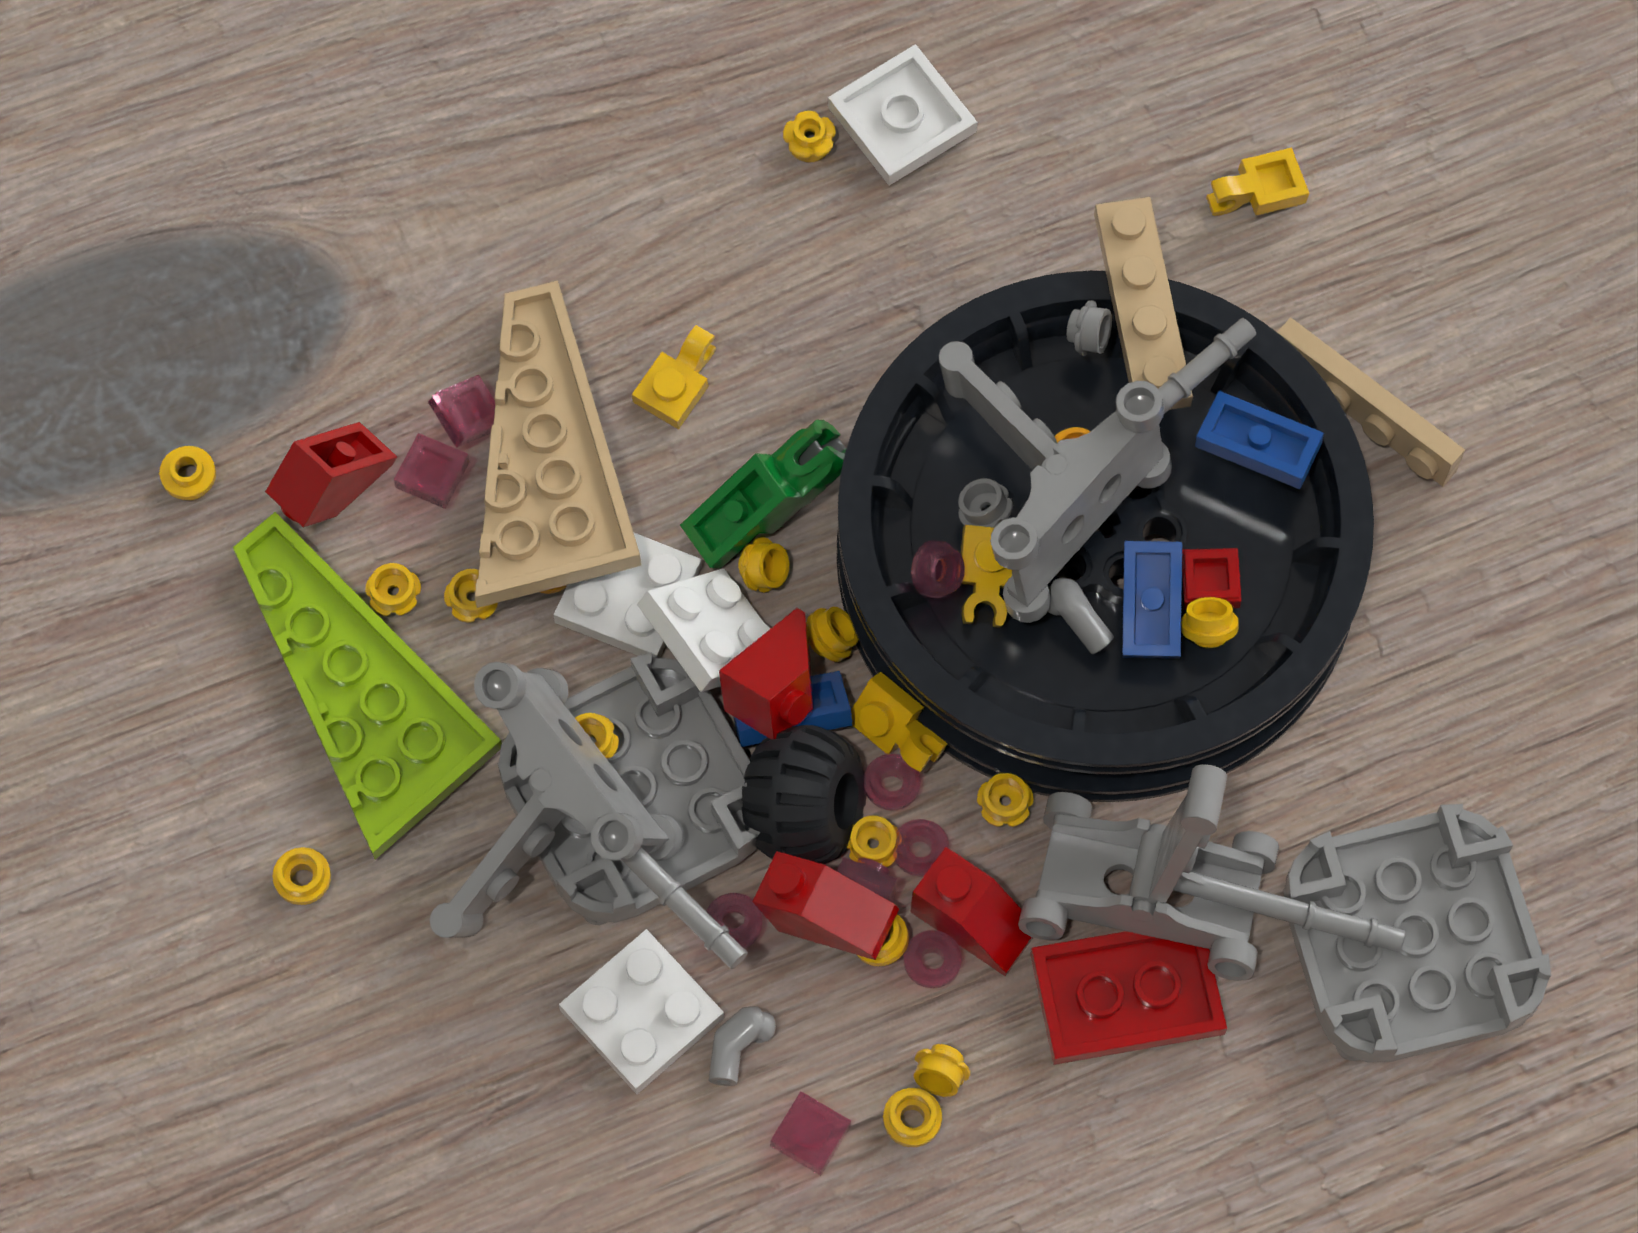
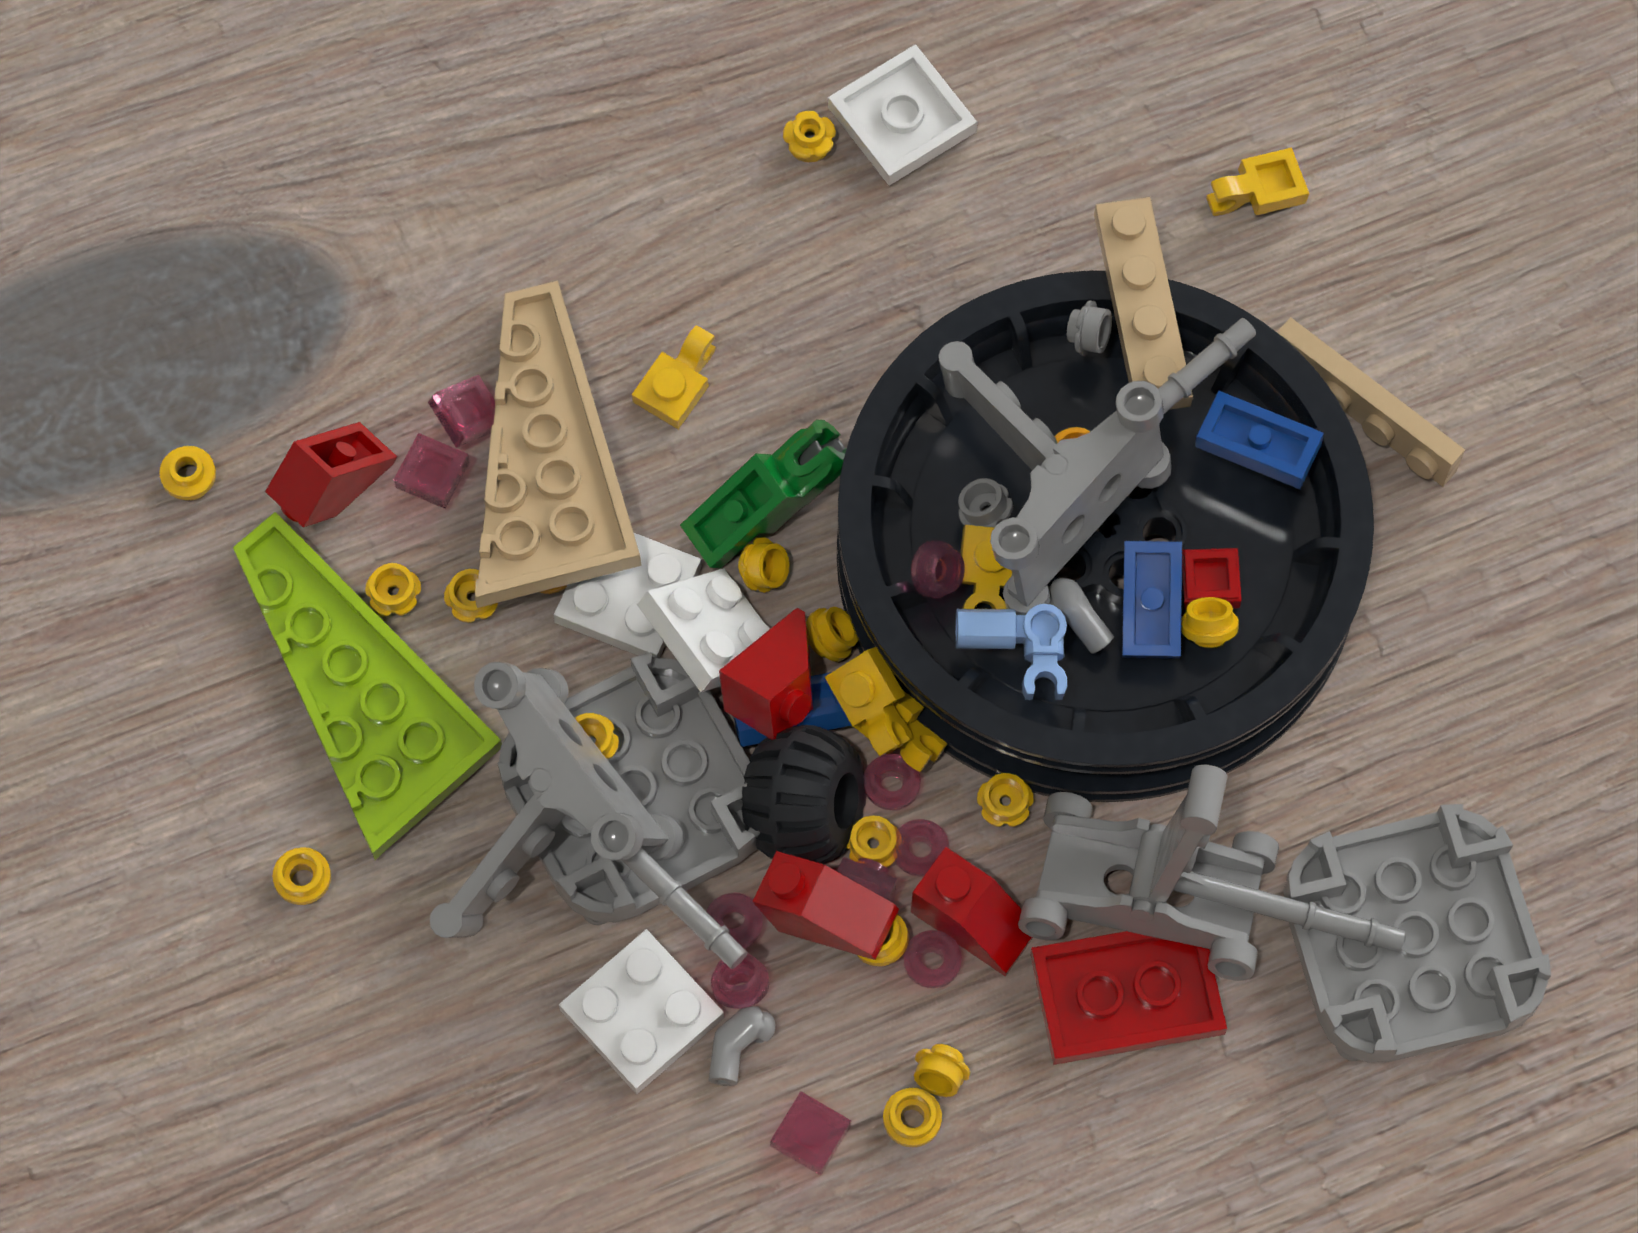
(741, 996): none -> clear pink plate
(867, 693): none -> yellow plate
(1039, 630): none -> light blue bar

